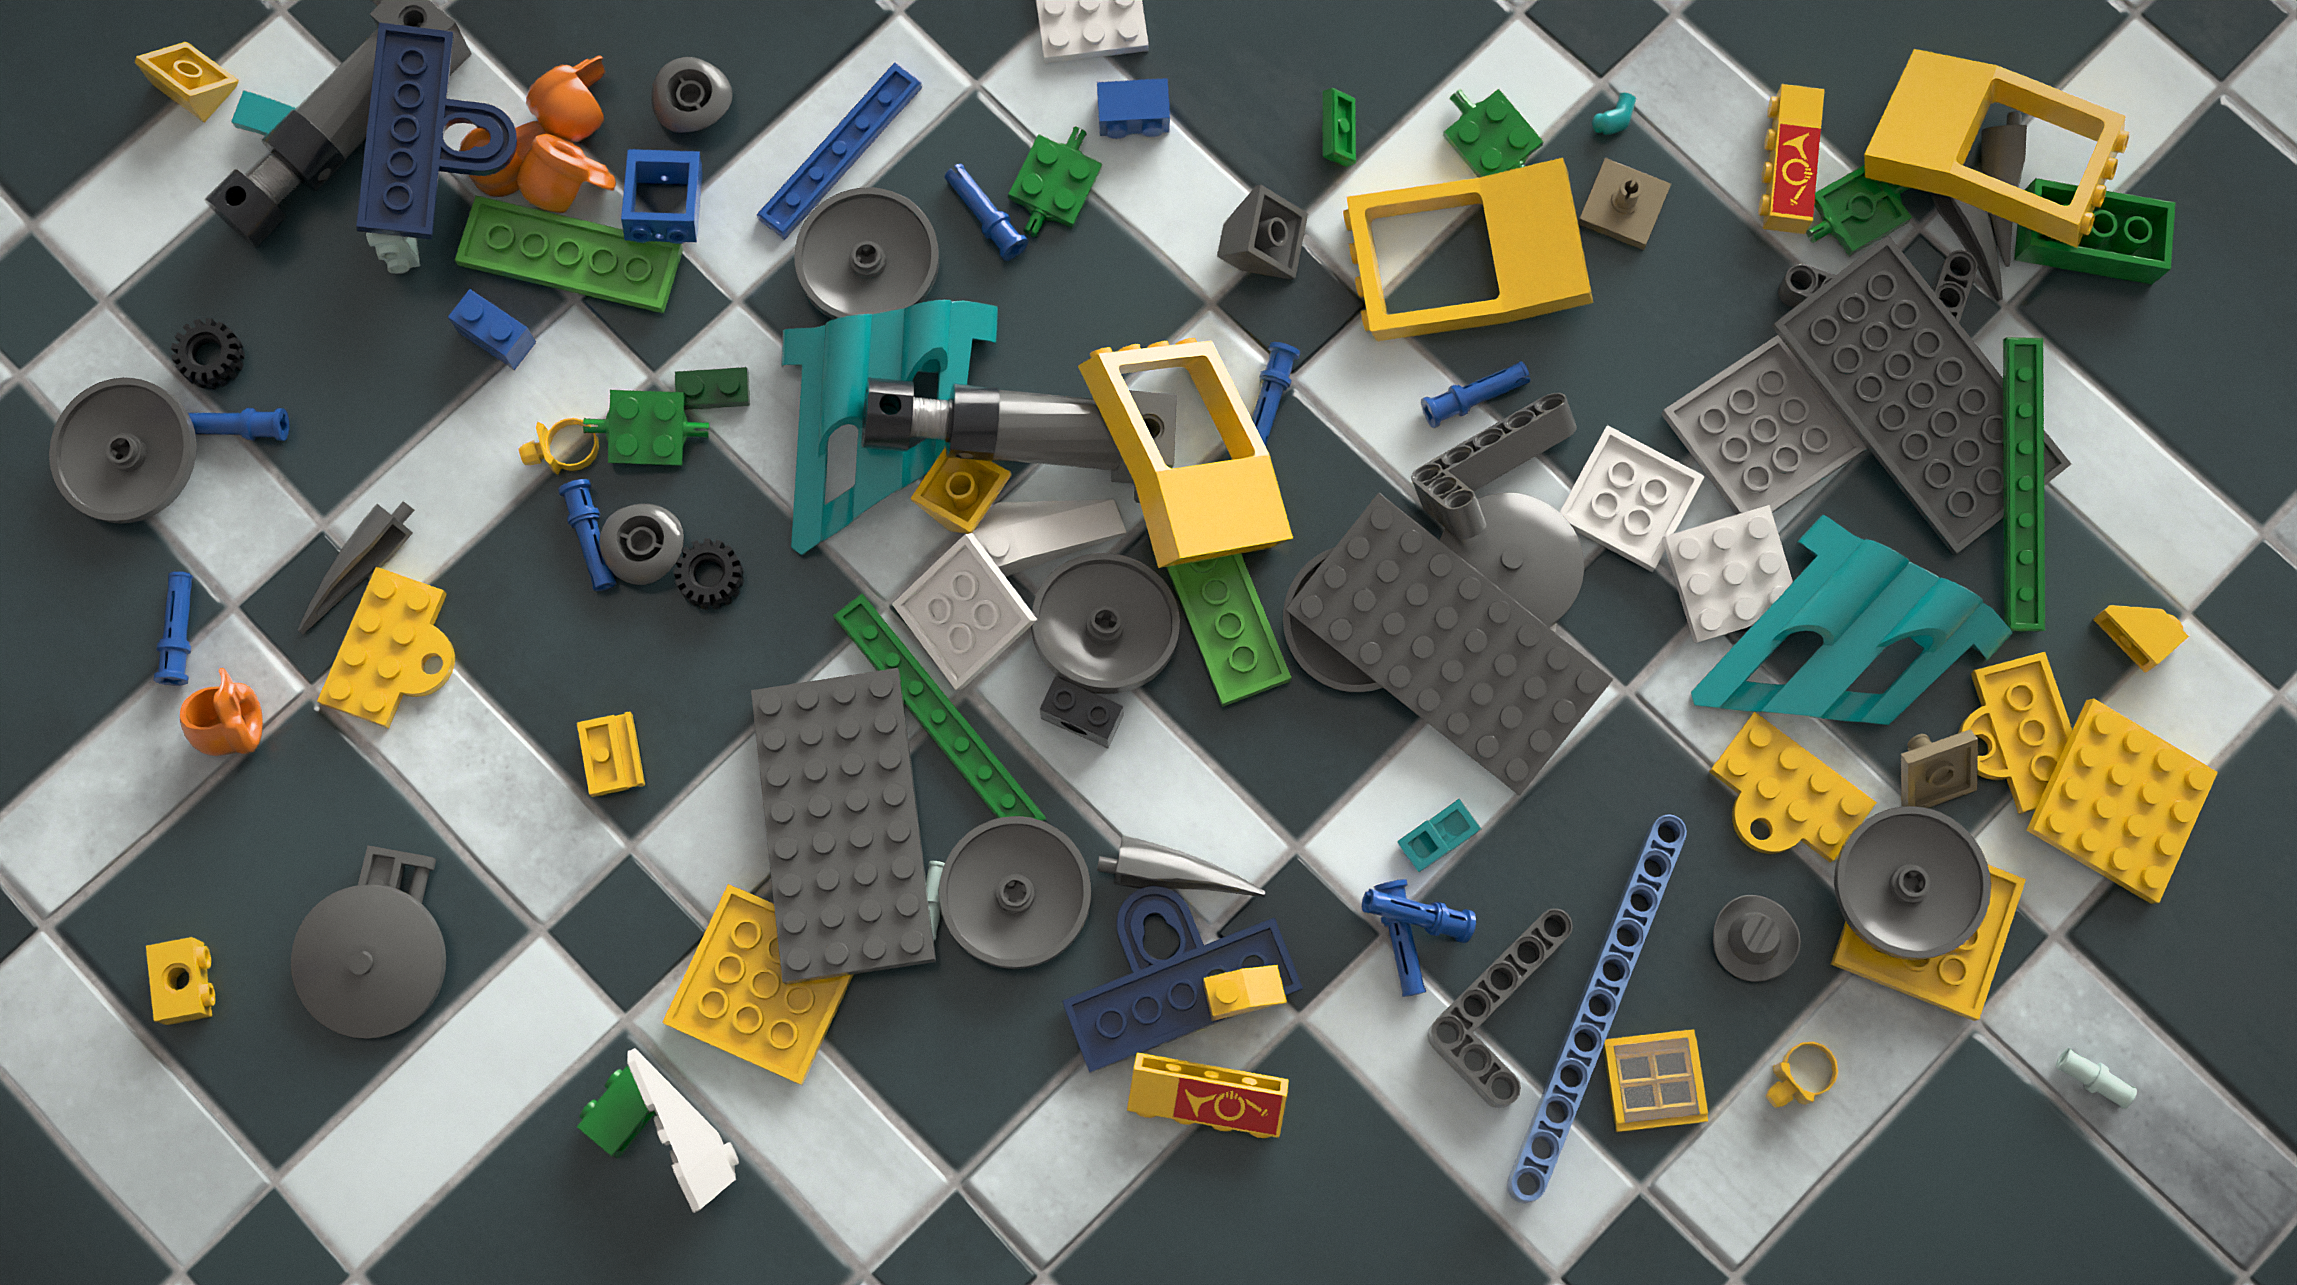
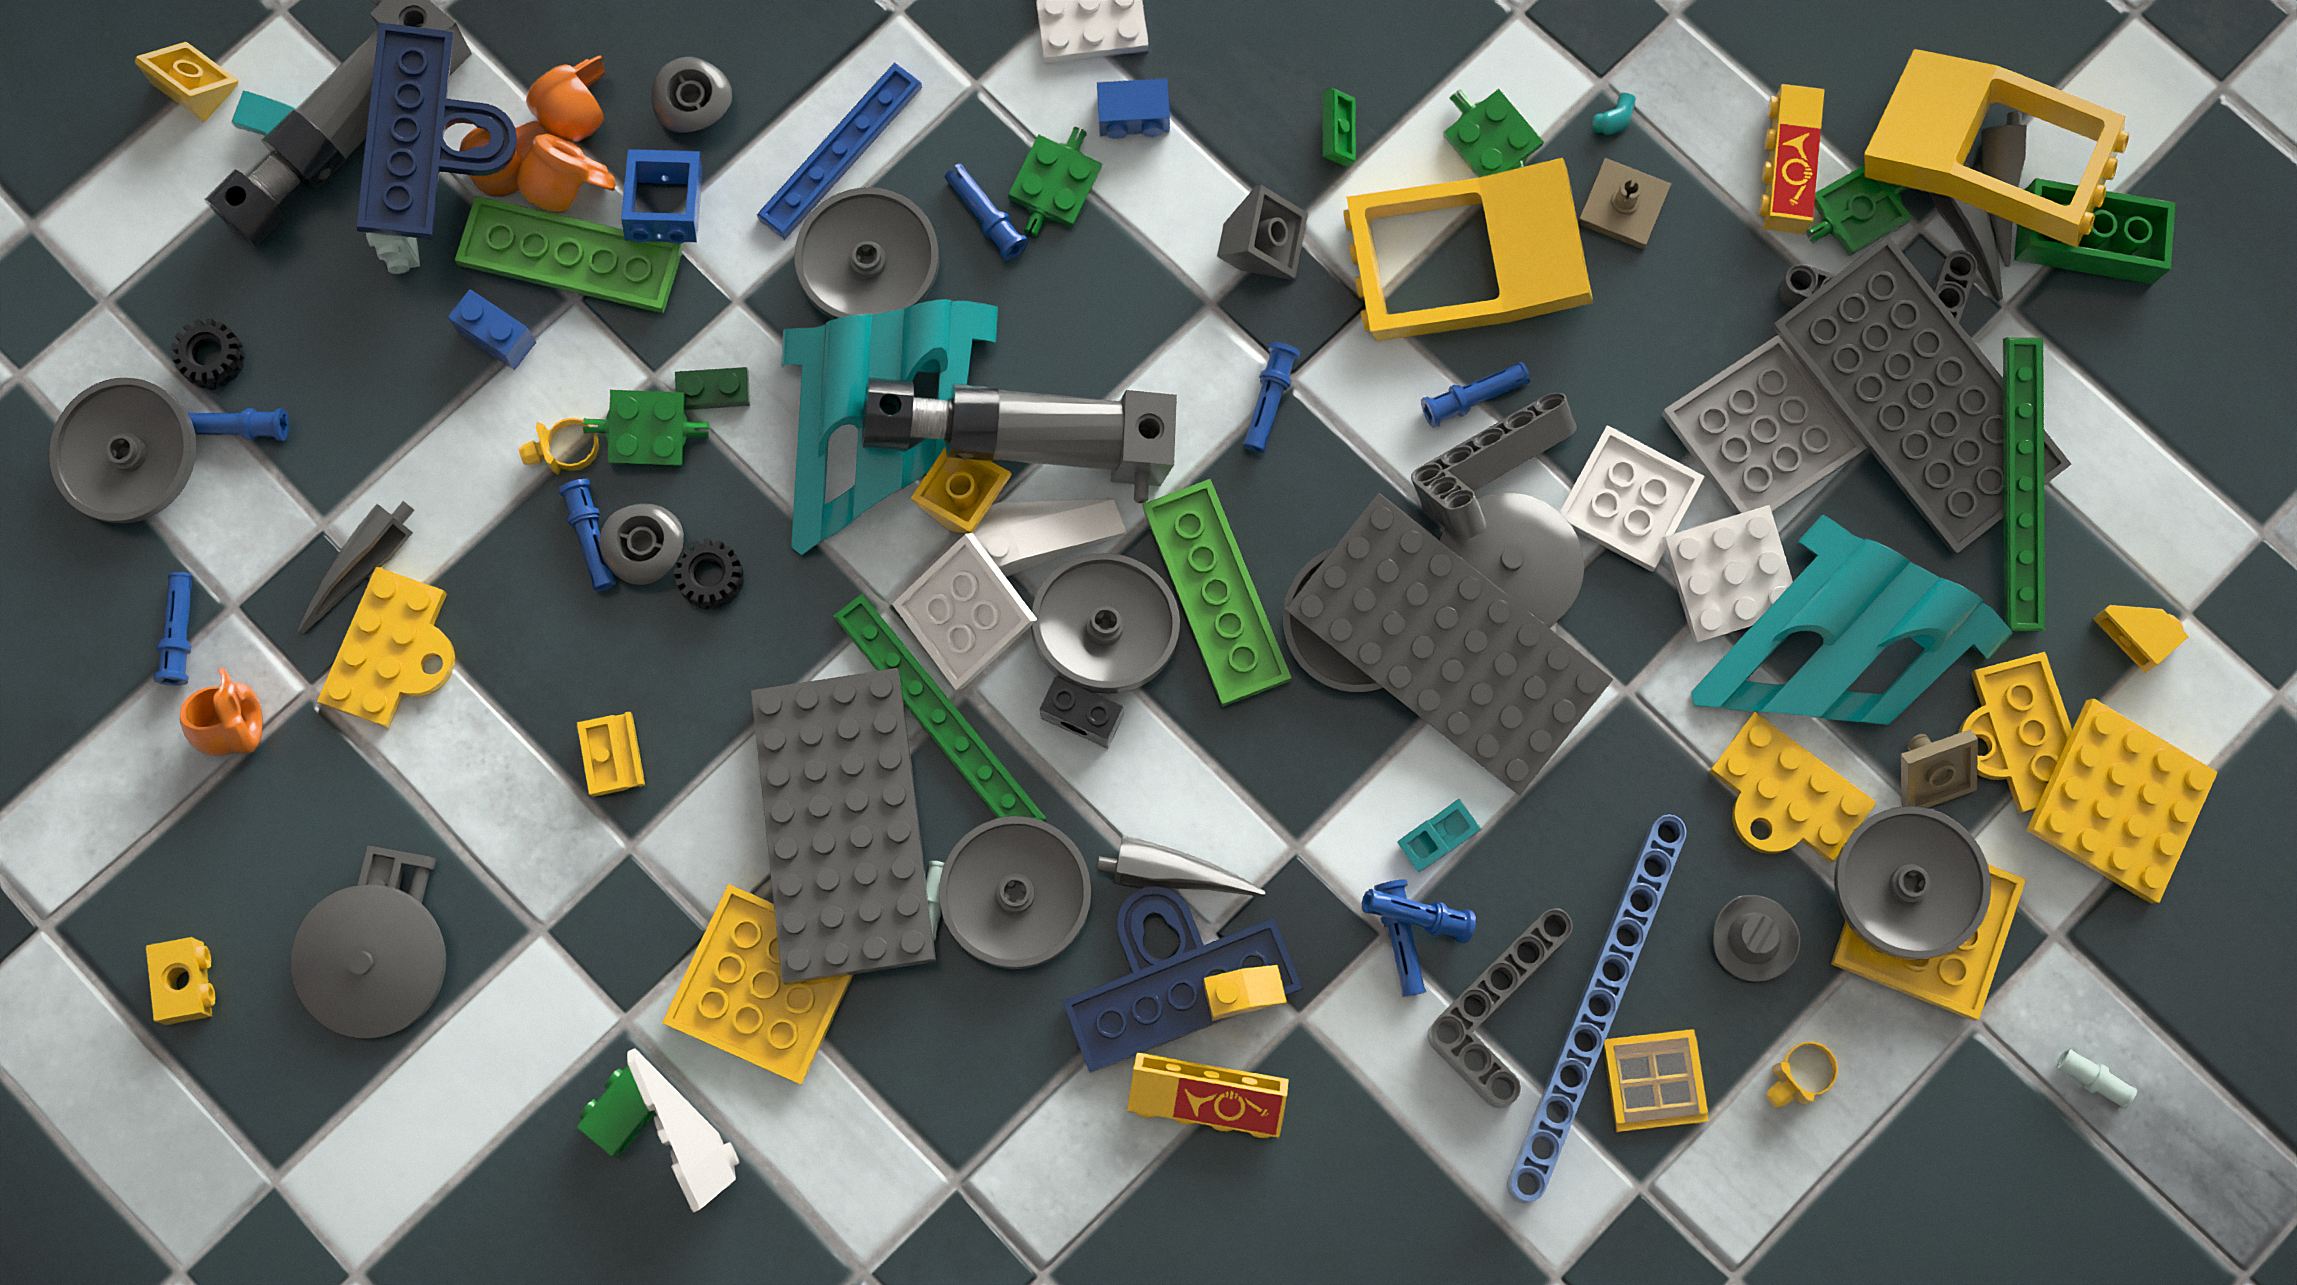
(1202, 507): yellow window -> none

